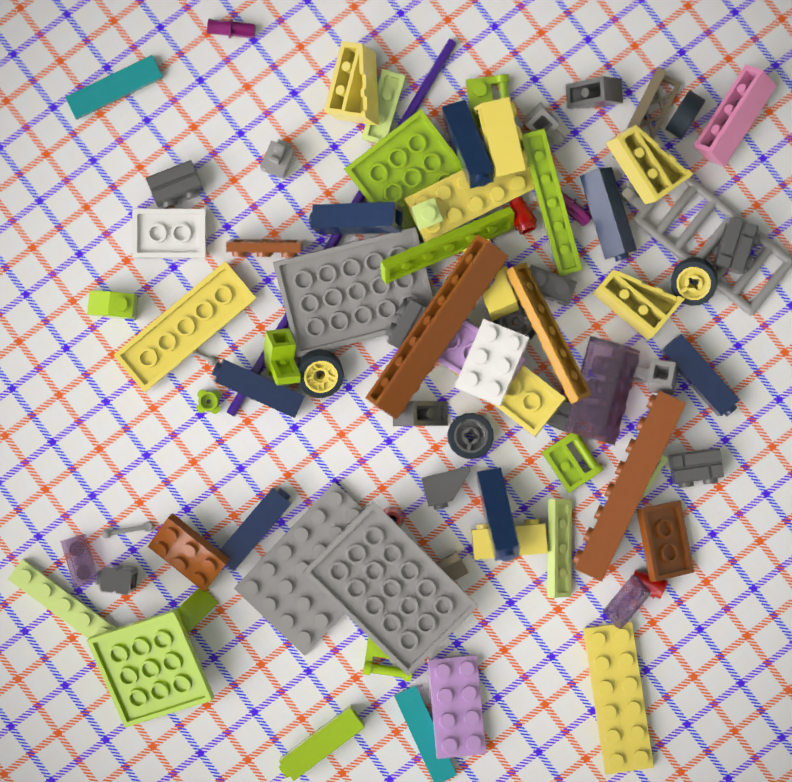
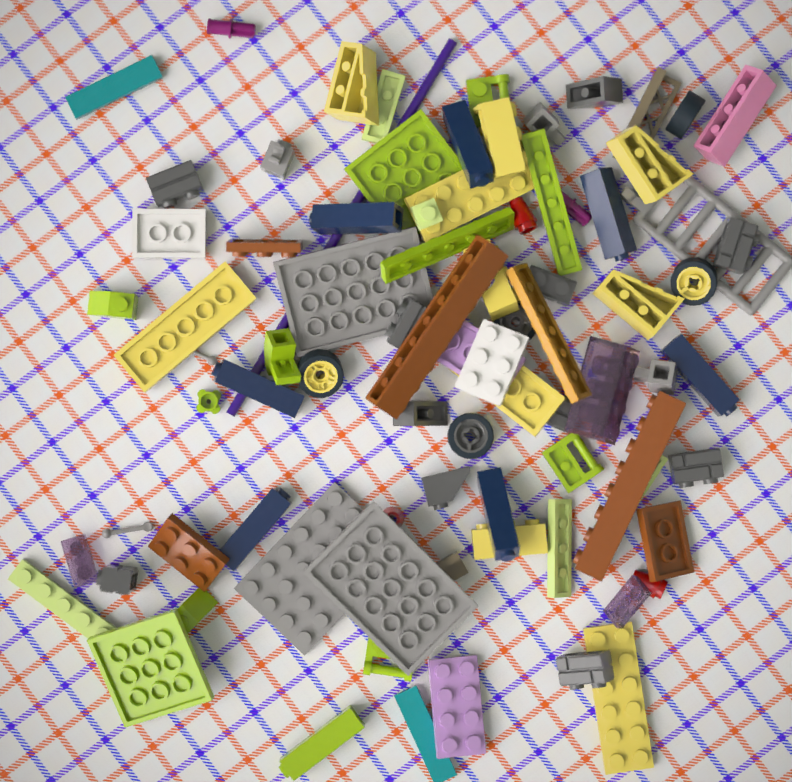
(585, 668): none -> brick

